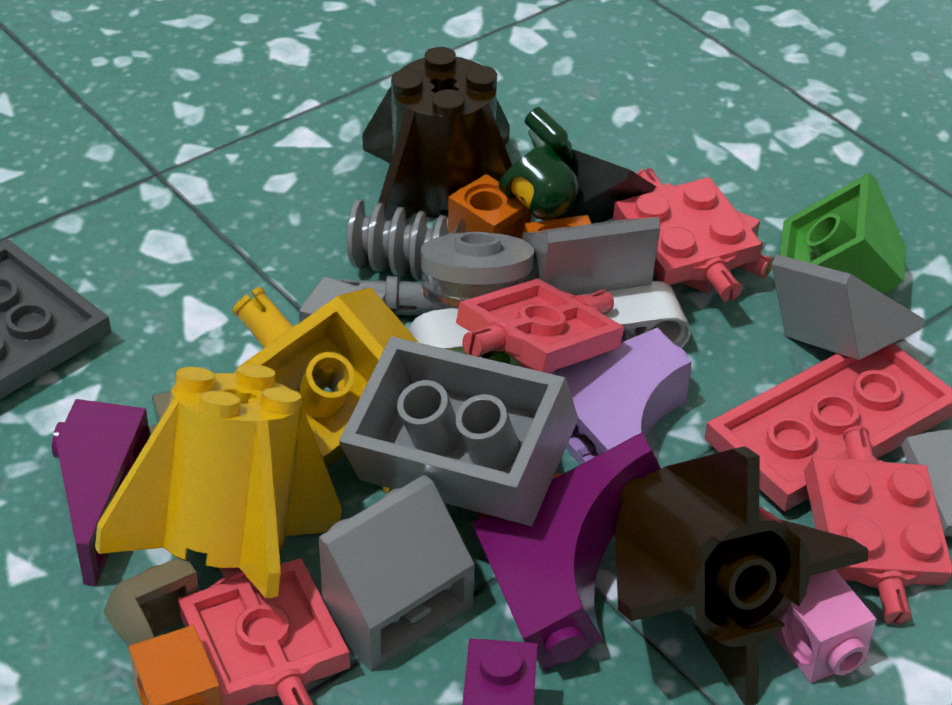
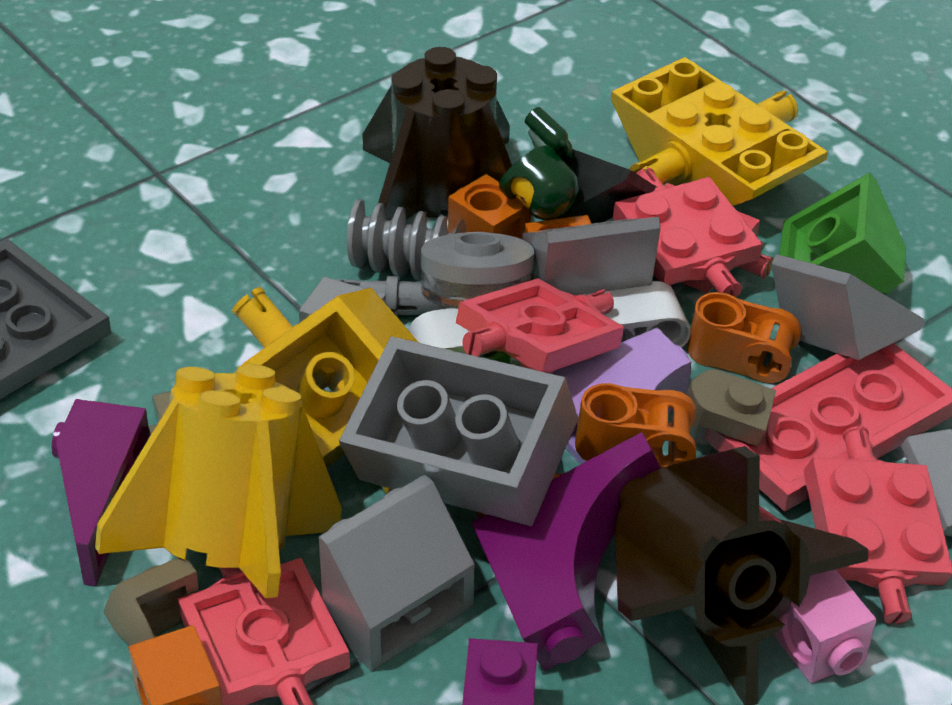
(617, 413): none -> orange piece
(701, 128): none -> yellow slope
(731, 405): none -> dark tan plate
(737, 337): none -> orange piece

